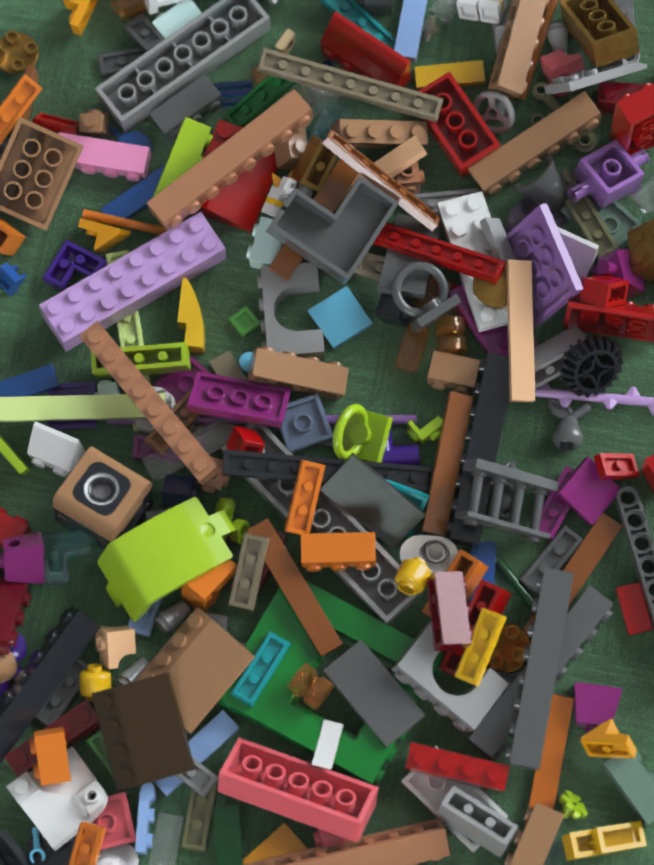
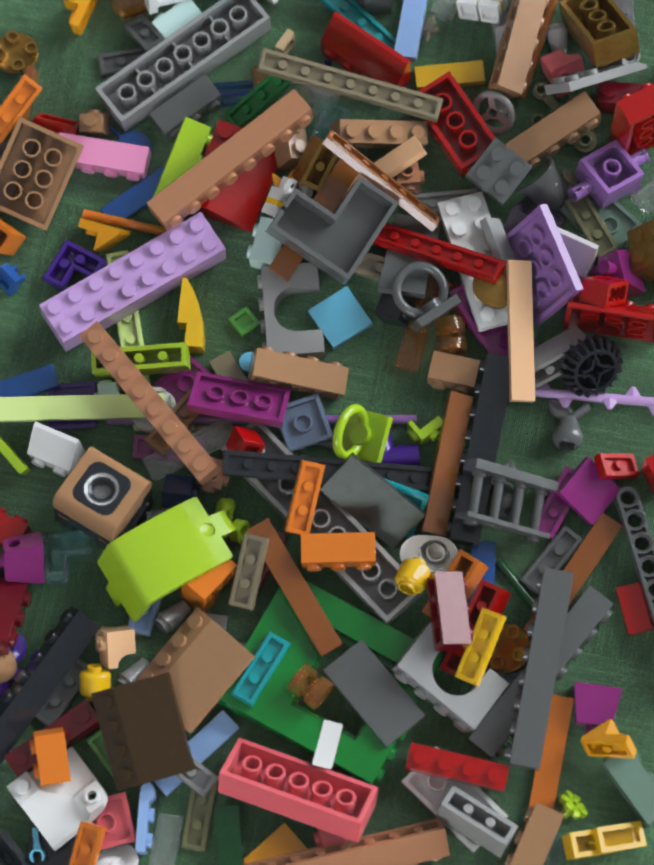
(498, 171): none -> dark grey brick

